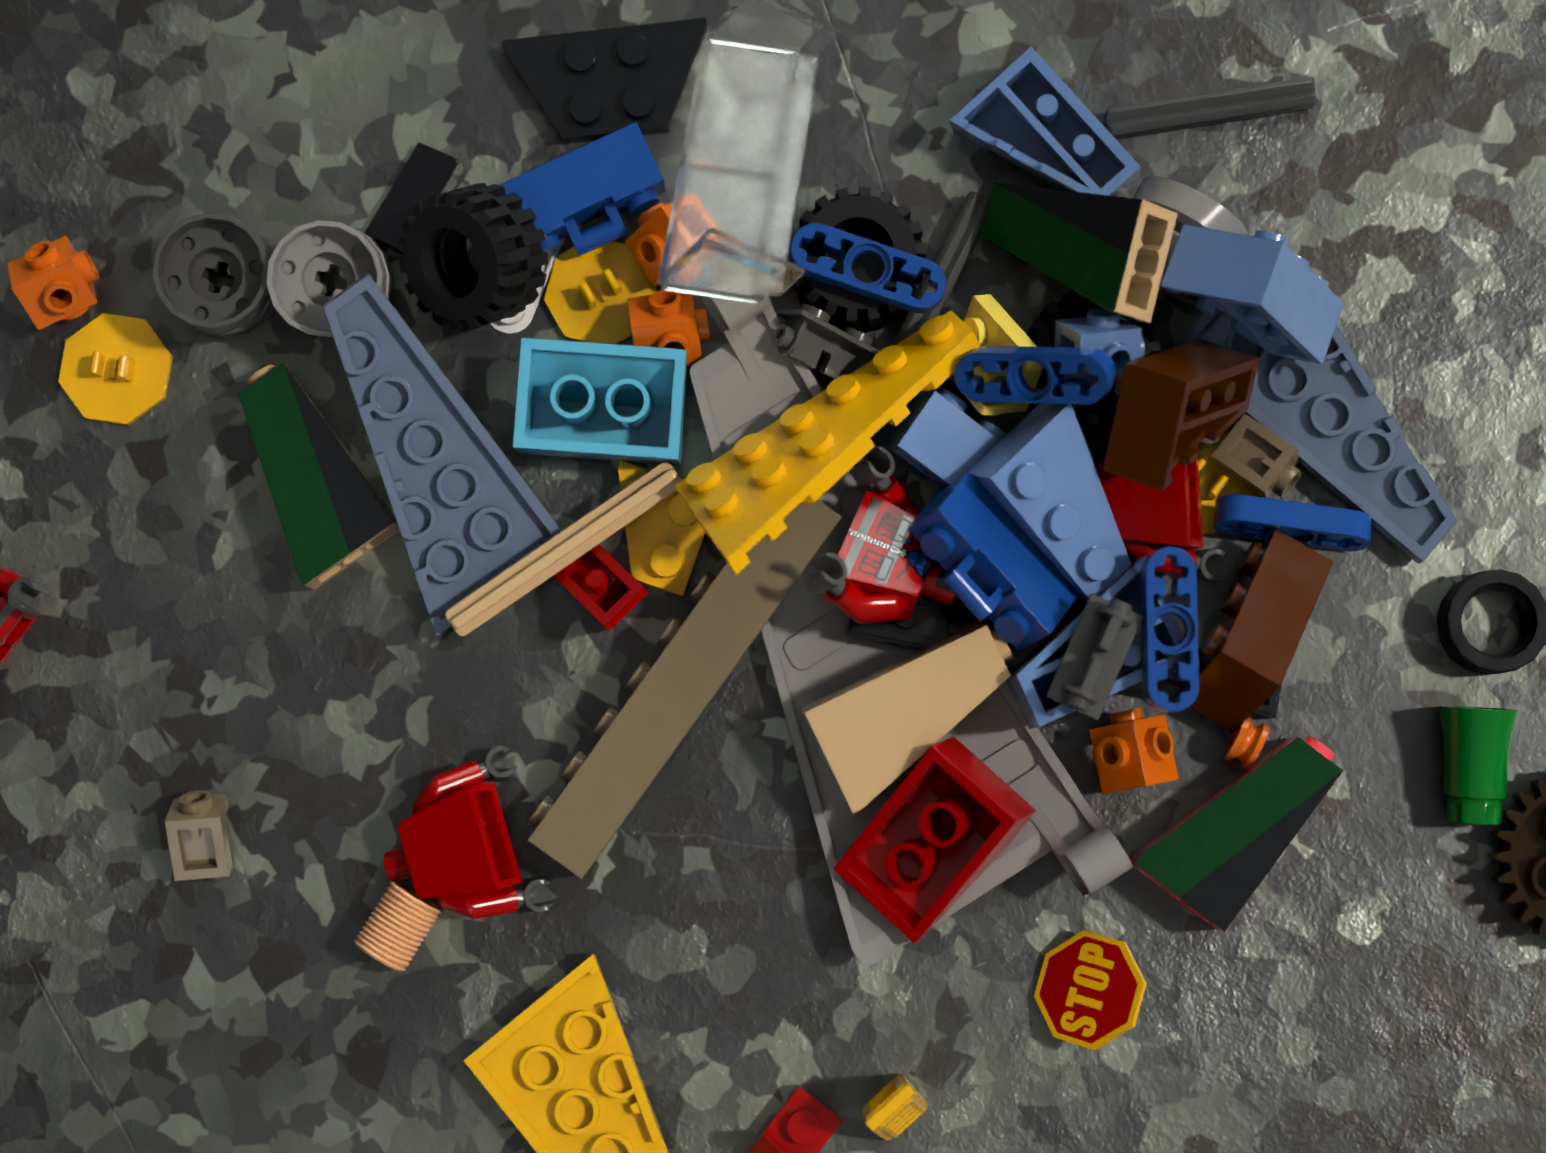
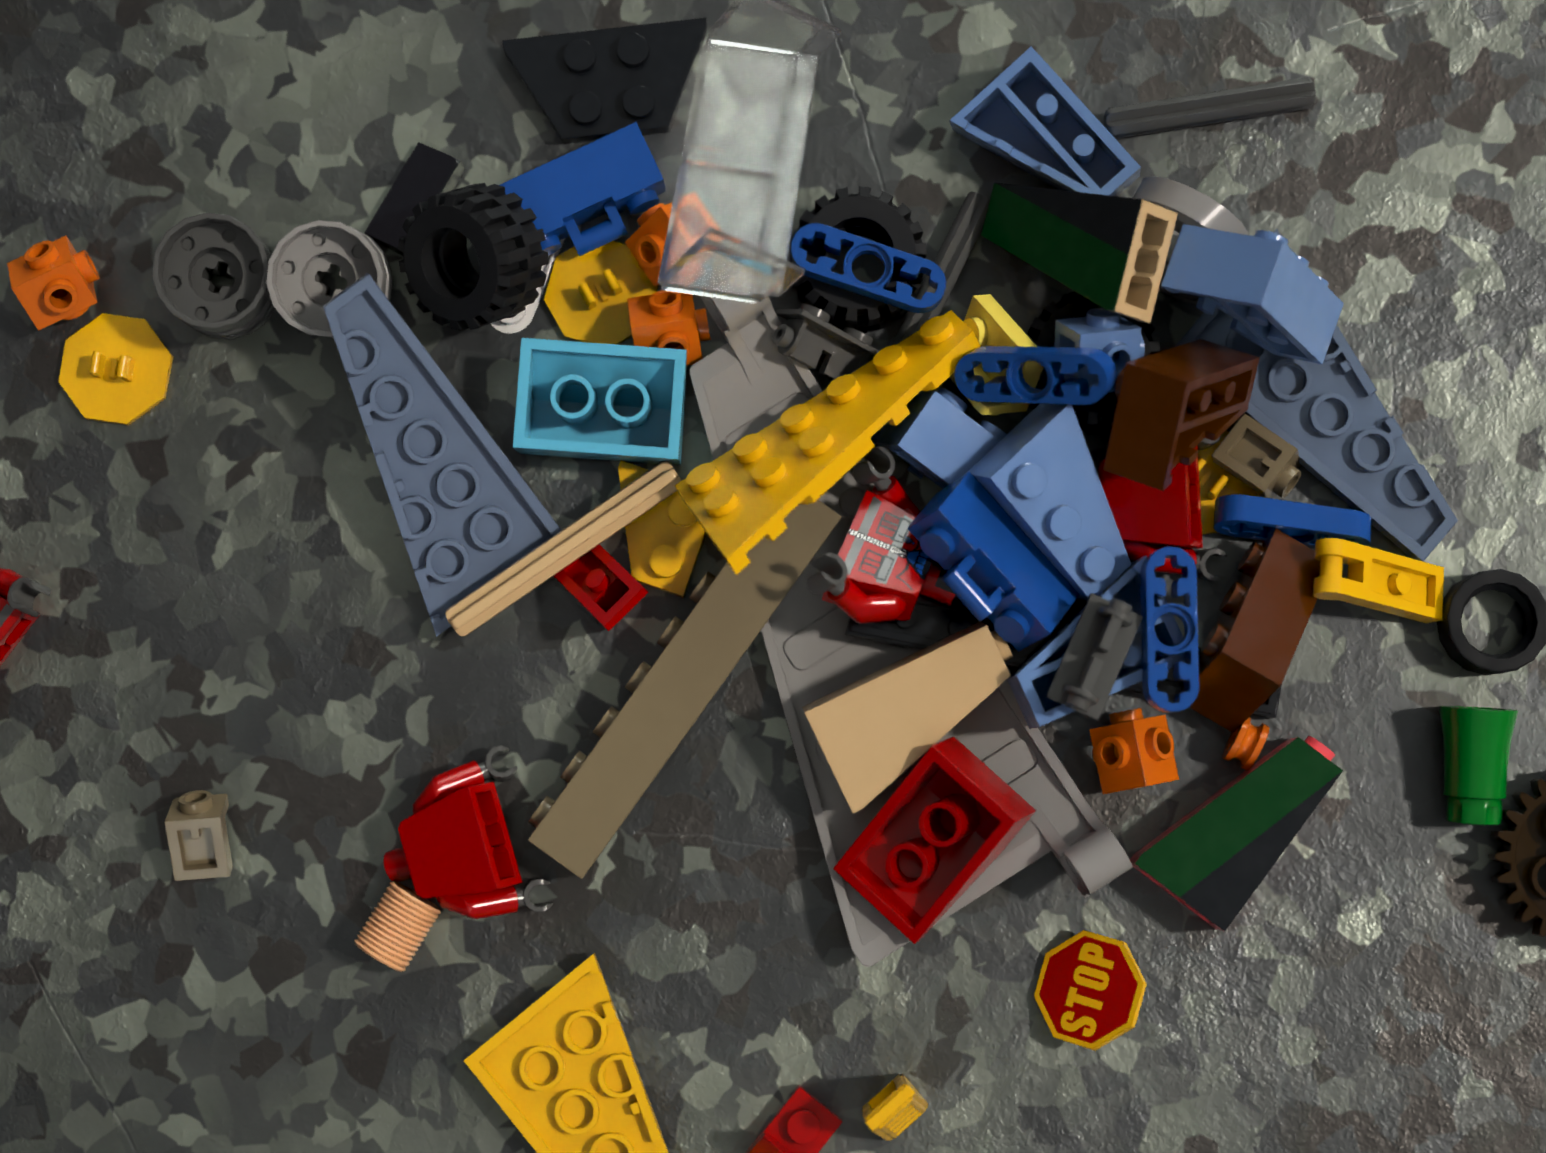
(316, 484): dark green slope -> none
(1379, 580): none -> yellow plate

